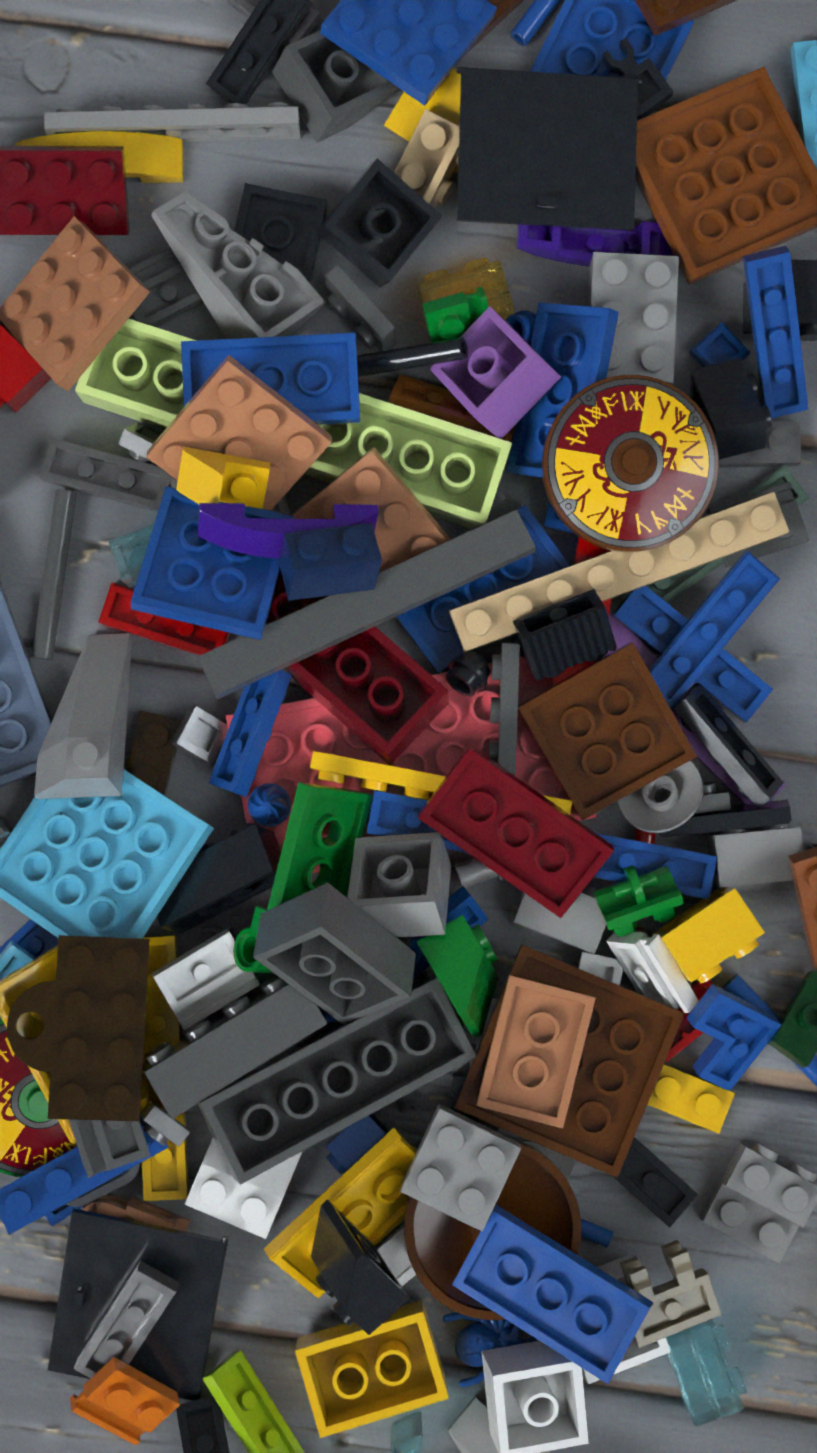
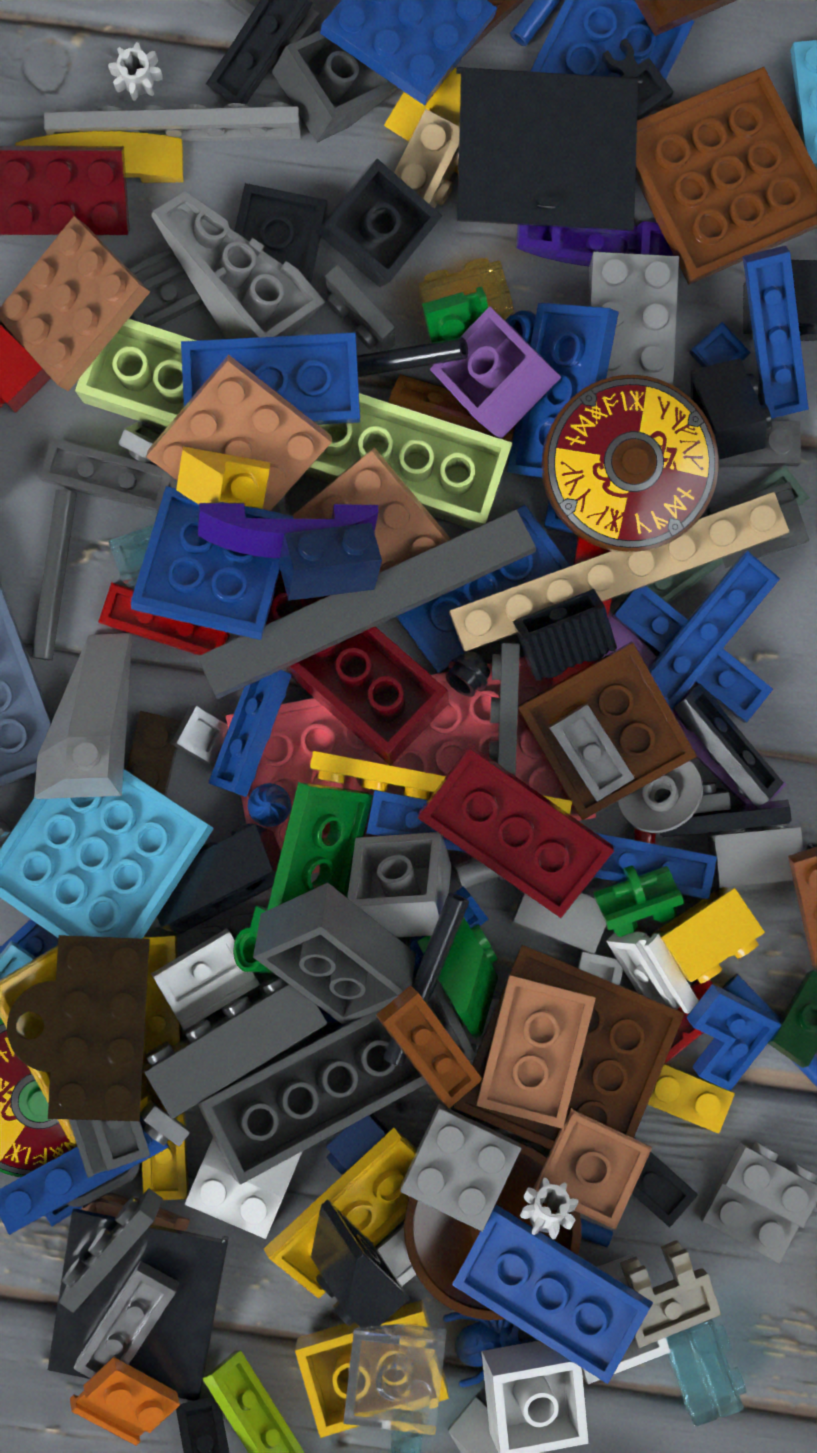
(109, 1249): none -> dark grey plate
(126, 68): none -> white gear
(395, 1377): none -> clear slope
(429, 1046): none -> dark orange plate
(433, 961): none -> black piece
(556, 1199): none -> white gear
(591, 752): none -> flat silver plate
(596, 1165): none -> nougat tile

